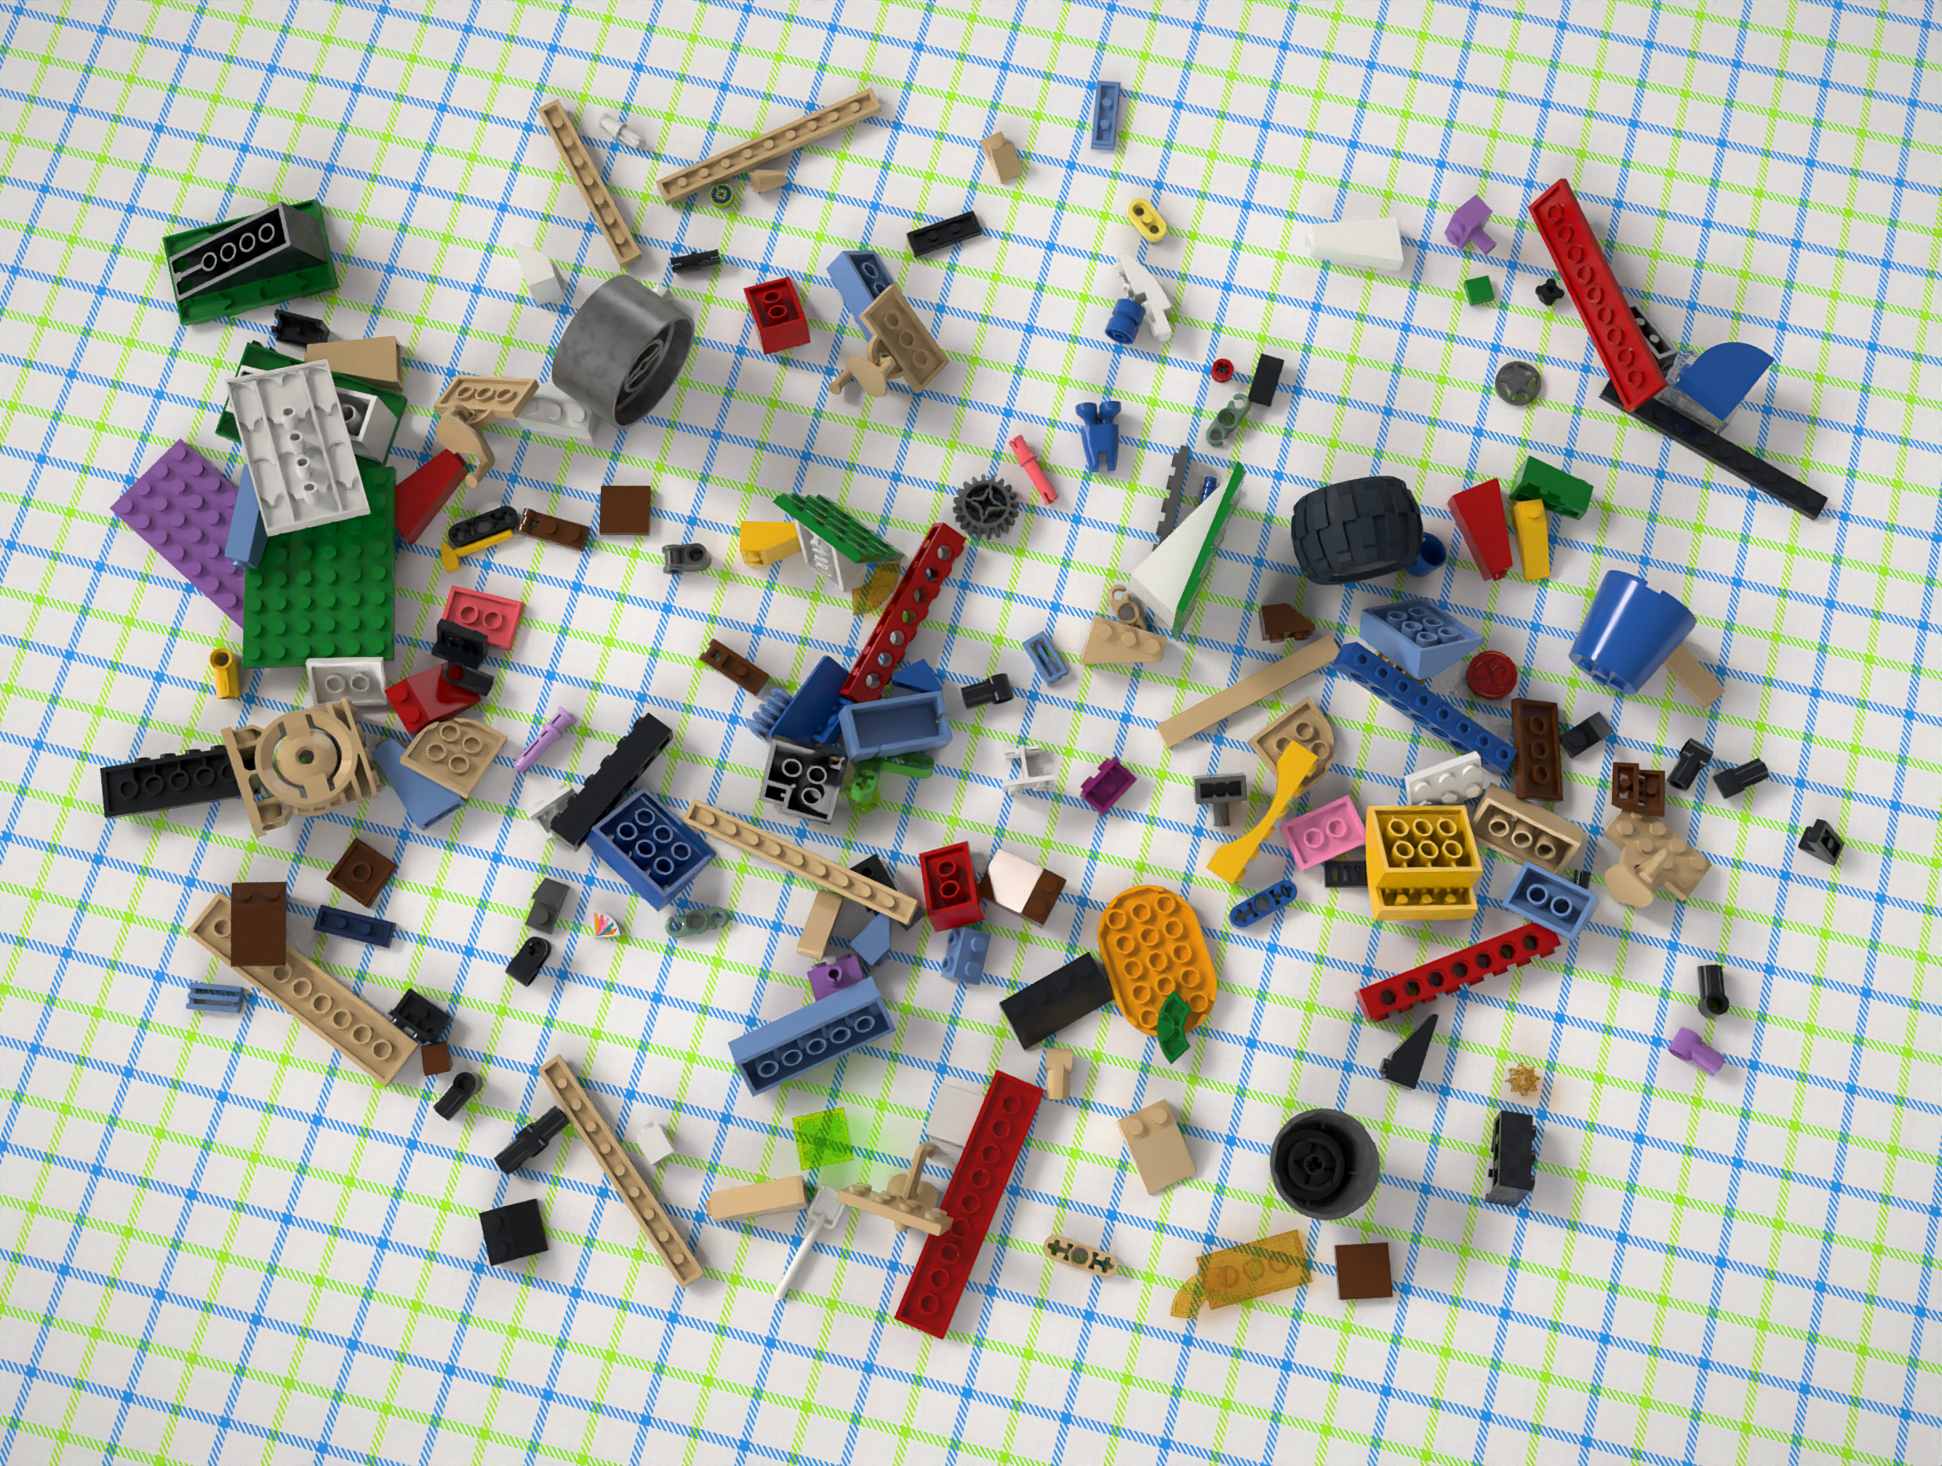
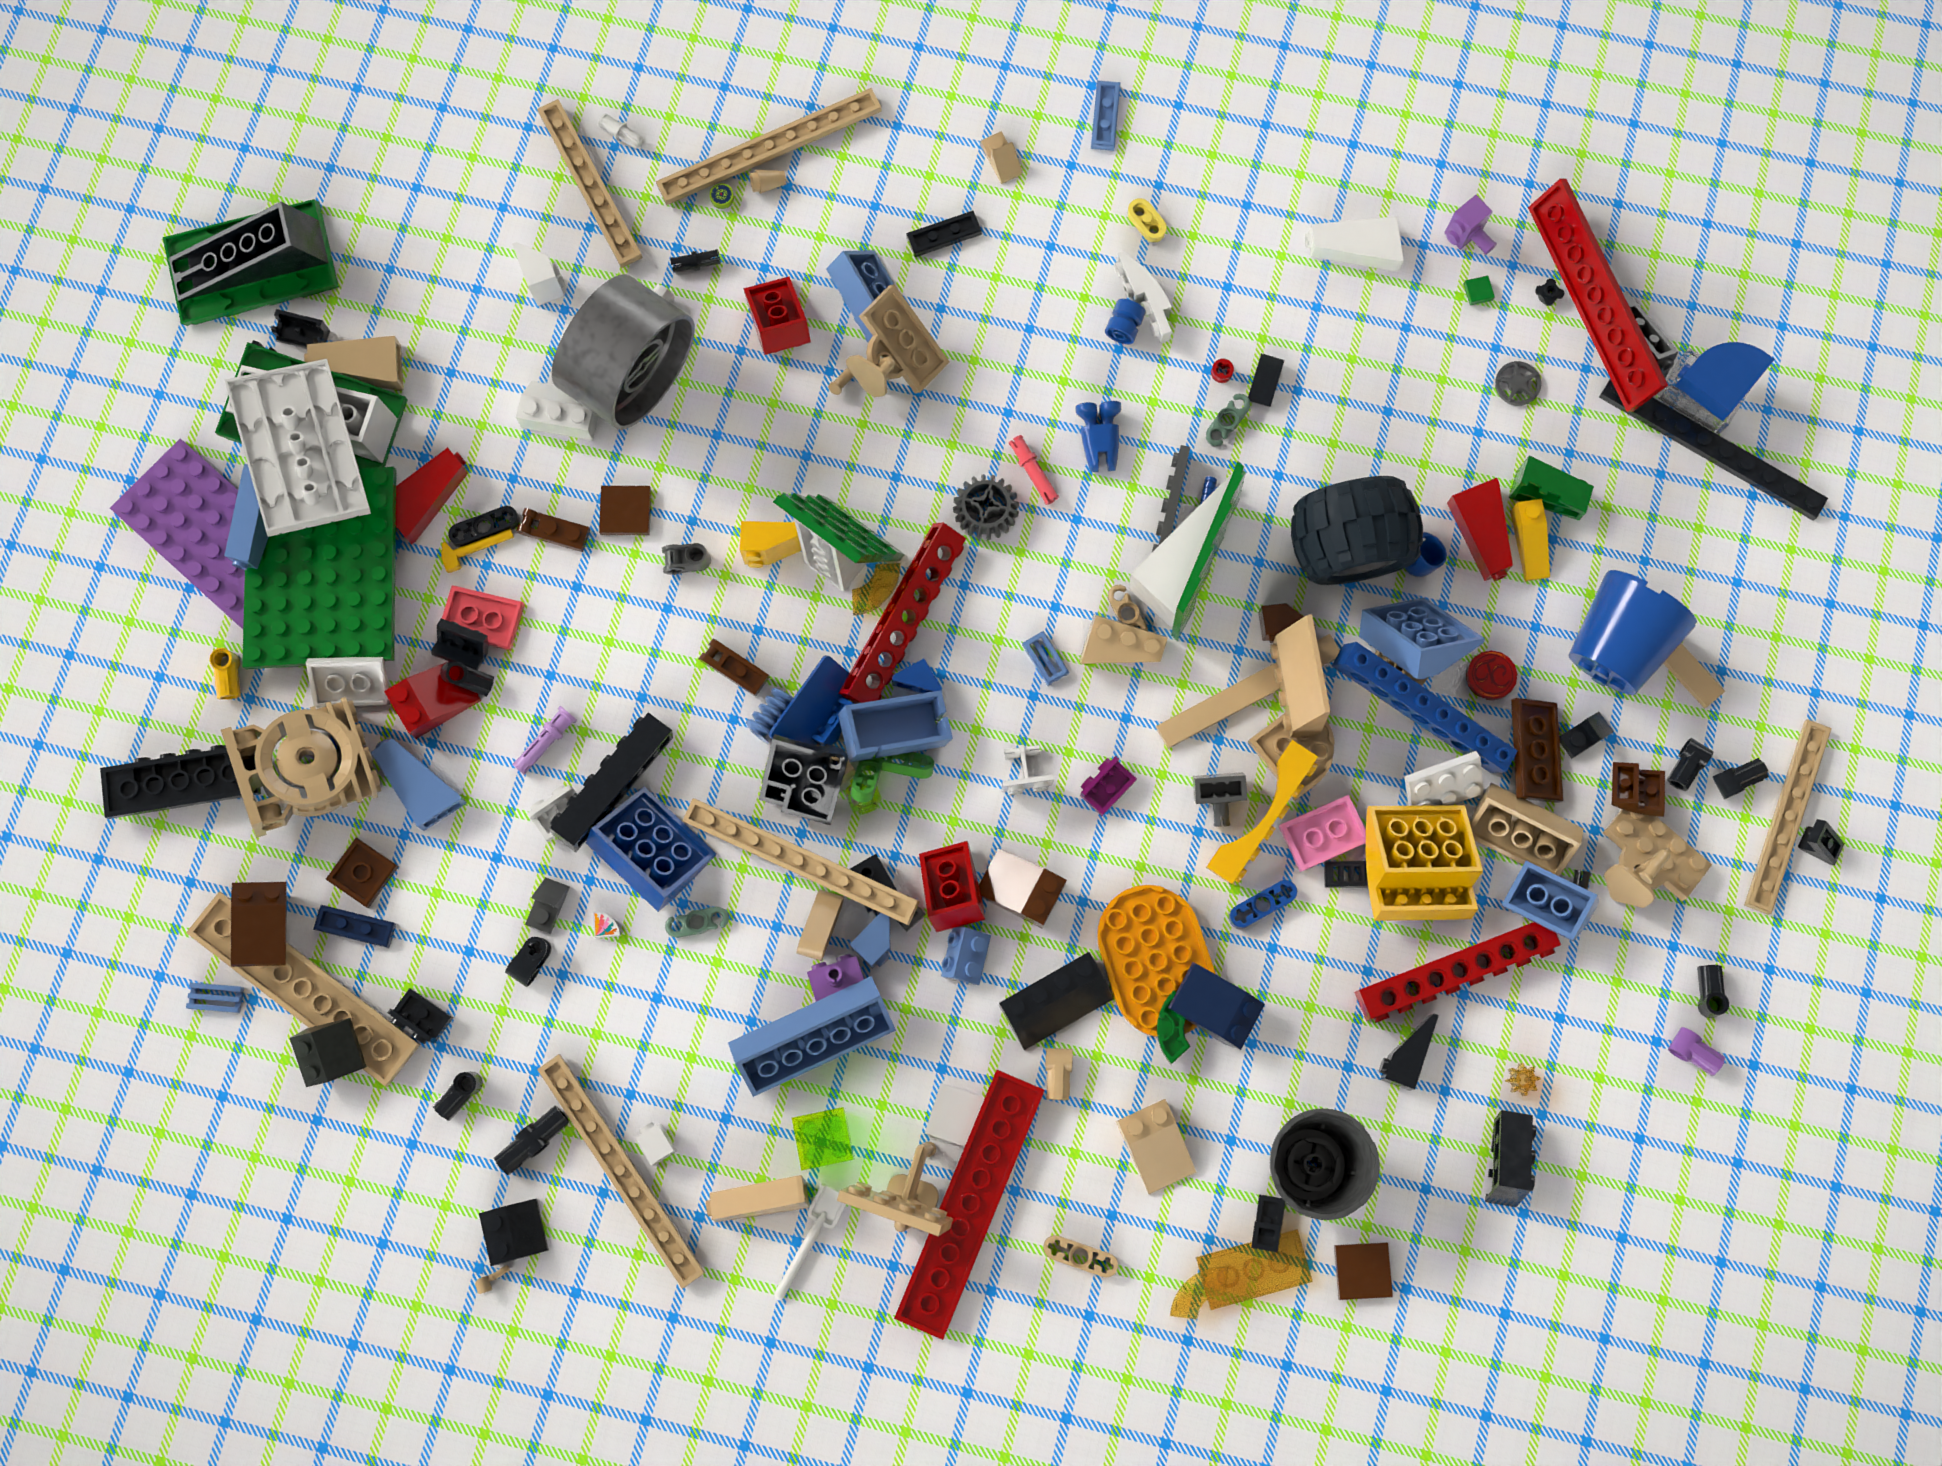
(327, 1052): none -> pearl dark grey slope
(436, 1058): reddish brown slope -> none
(454, 753): tan plate -> none
(472, 405): tan plate -> none
(483, 1284): none -> tan hand
(993, 690): black piece -> none
(1216, 1006): none -> dark blue slope
(1268, 1223): none -> black slope
(1300, 679): none -> tan slope
(1787, 817): none -> tan tile

